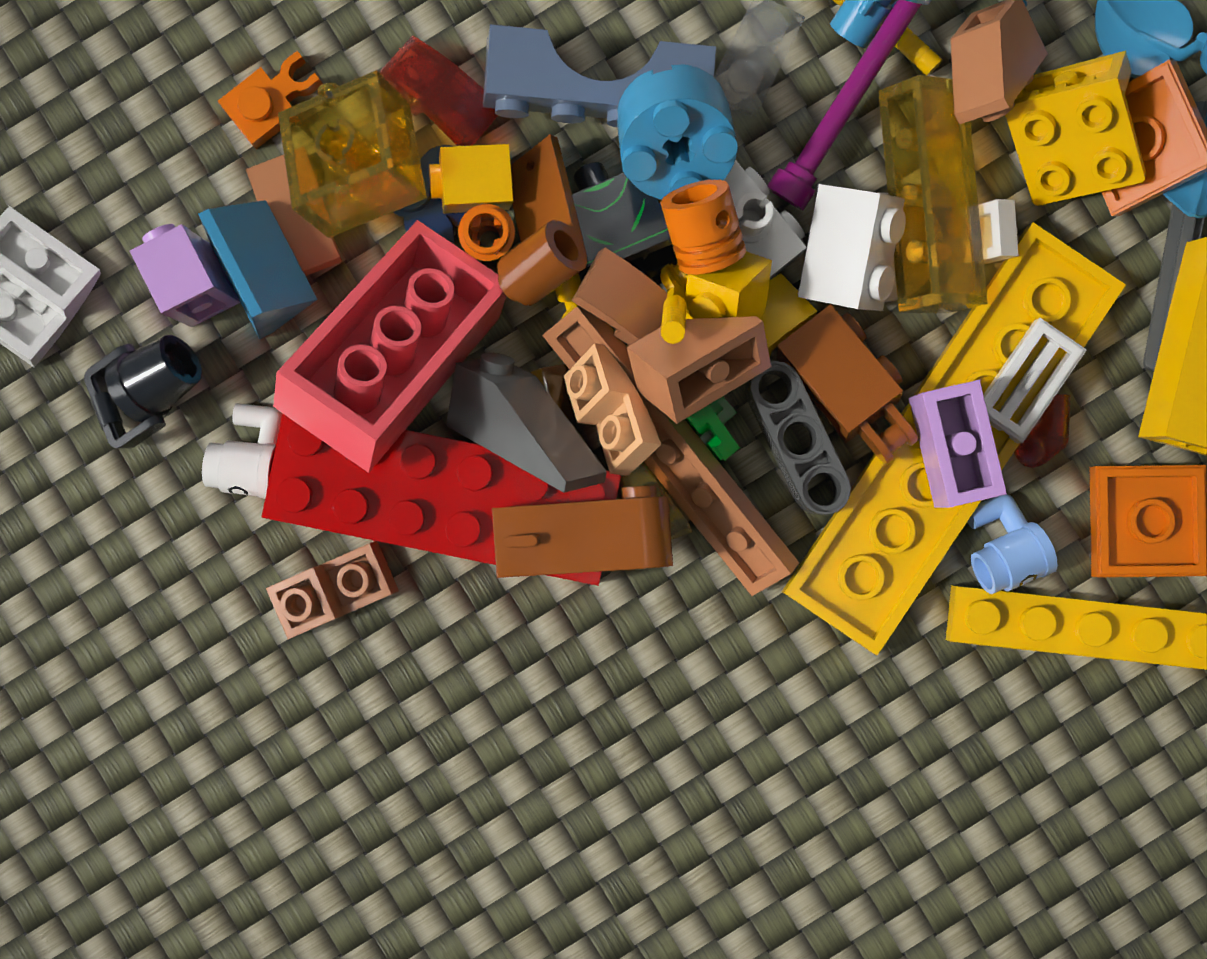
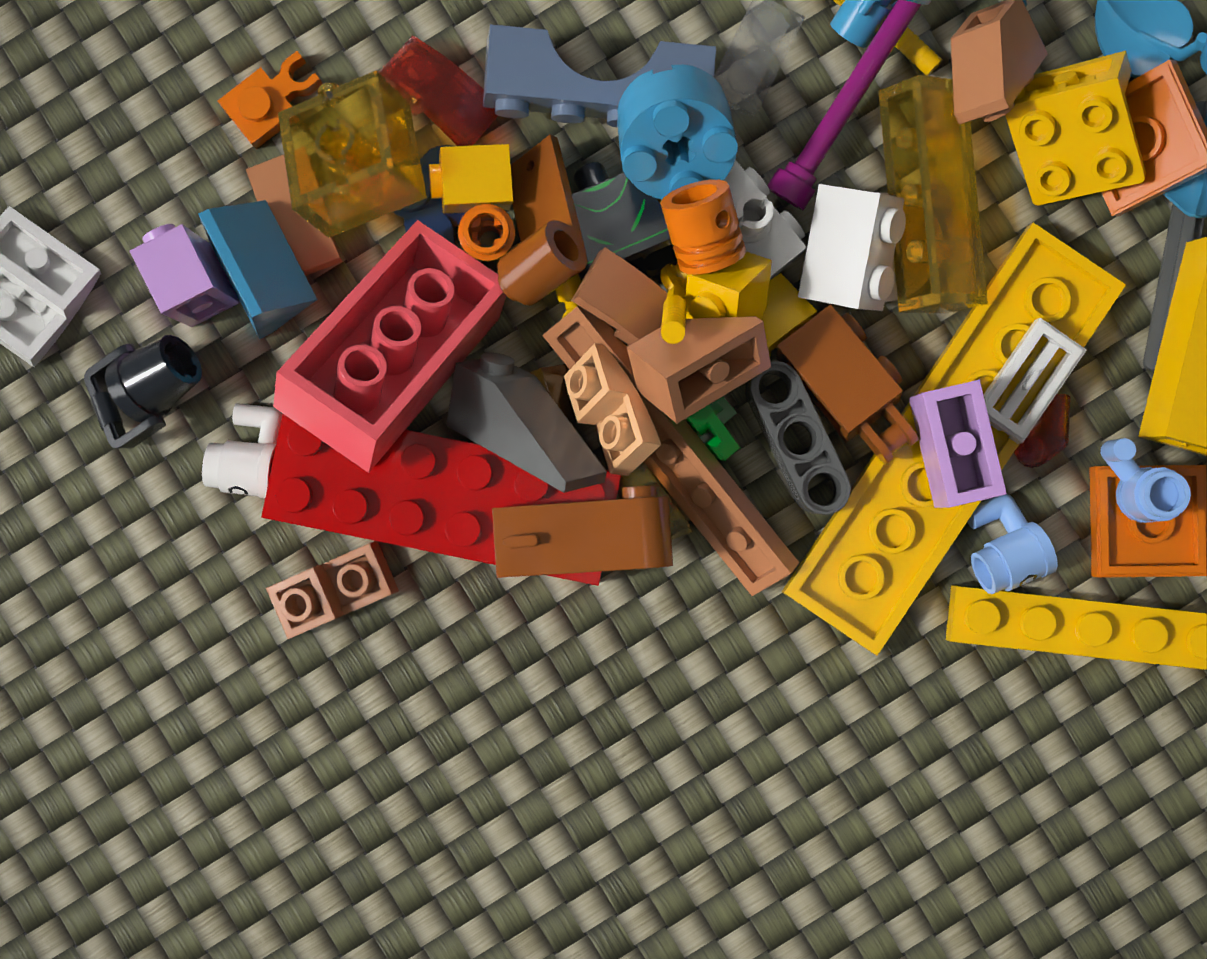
(998, 230): white plate -> none
(1145, 492): none -> light blue piece

